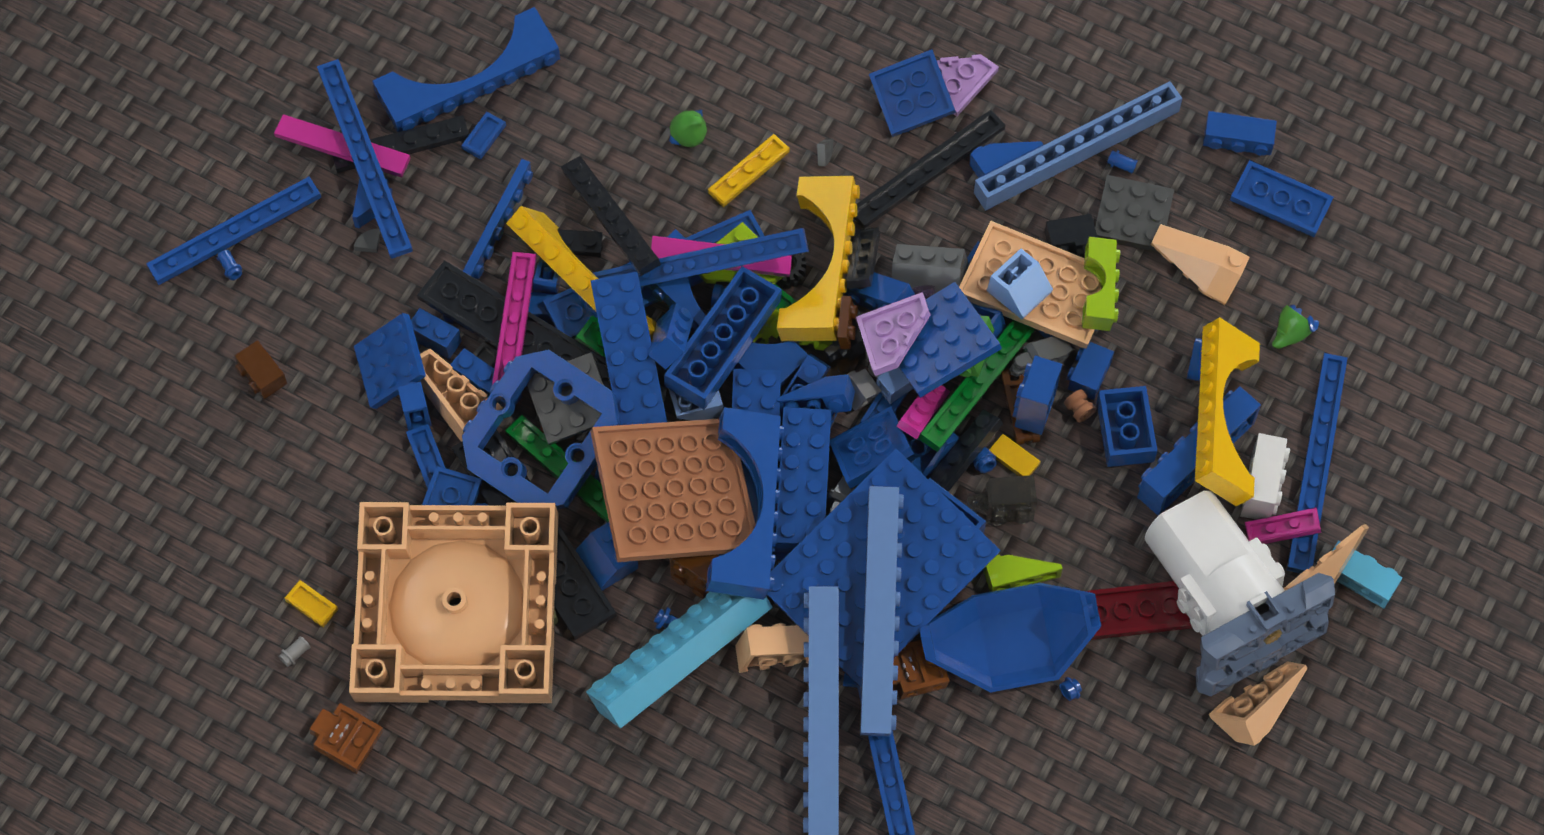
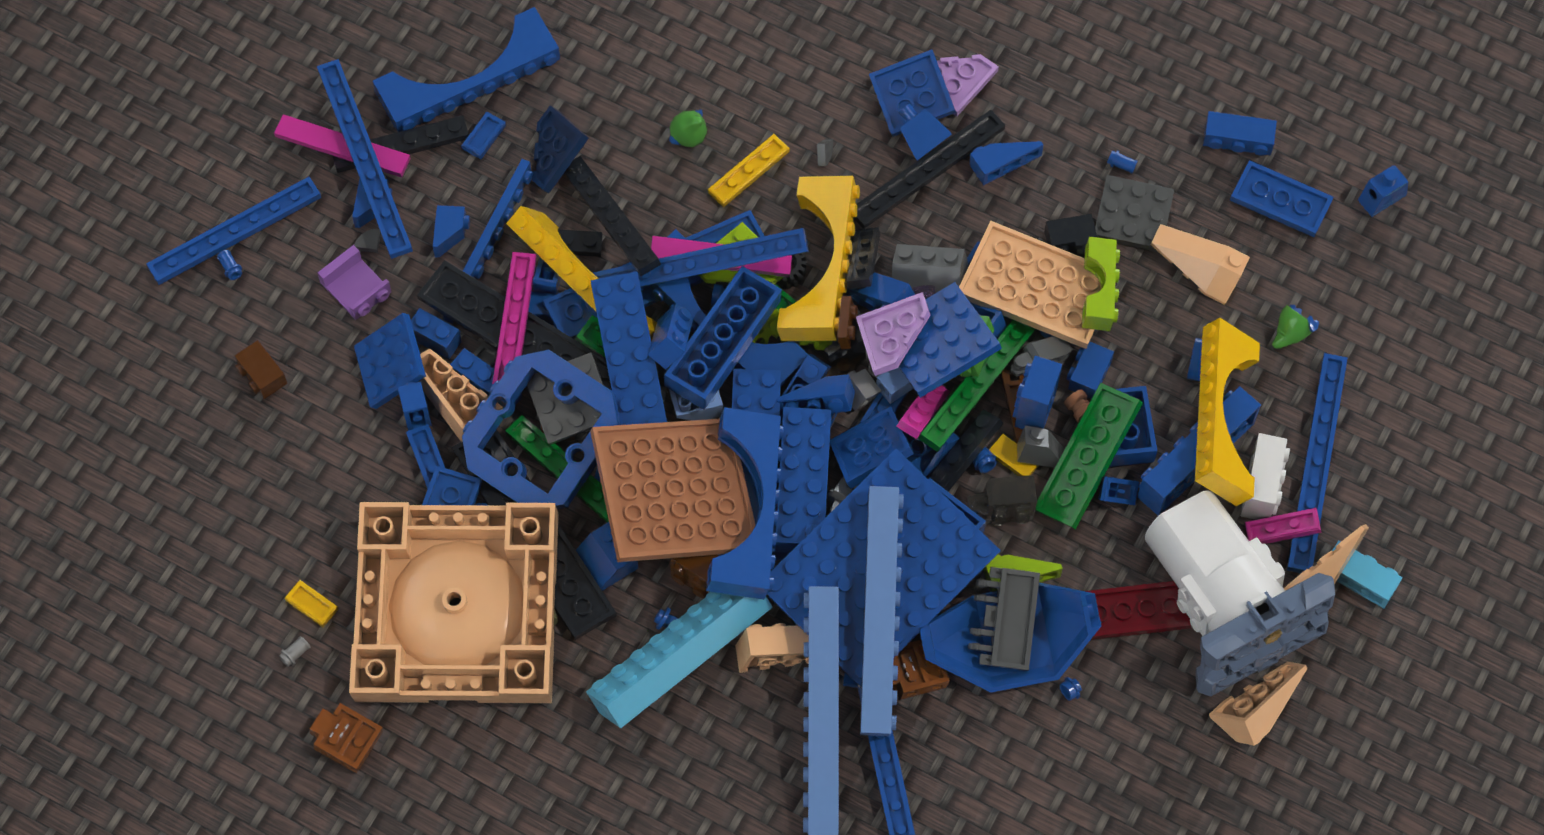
(354, 283): none -> medium lavender panel
(449, 228): none -> blue slope
(556, 147): none -> dark blue plate
(922, 131): none -> blue torso
(1011, 618): none -> dark grey hinge
(1020, 284): light blue slope -> none
(1038, 447): none -> dark grey slope
(1077, 145): medium blue brick -> none
(1088, 455): none -> green plate
(1118, 490): none -> blue slope
(1387, 186): none -> blue torso

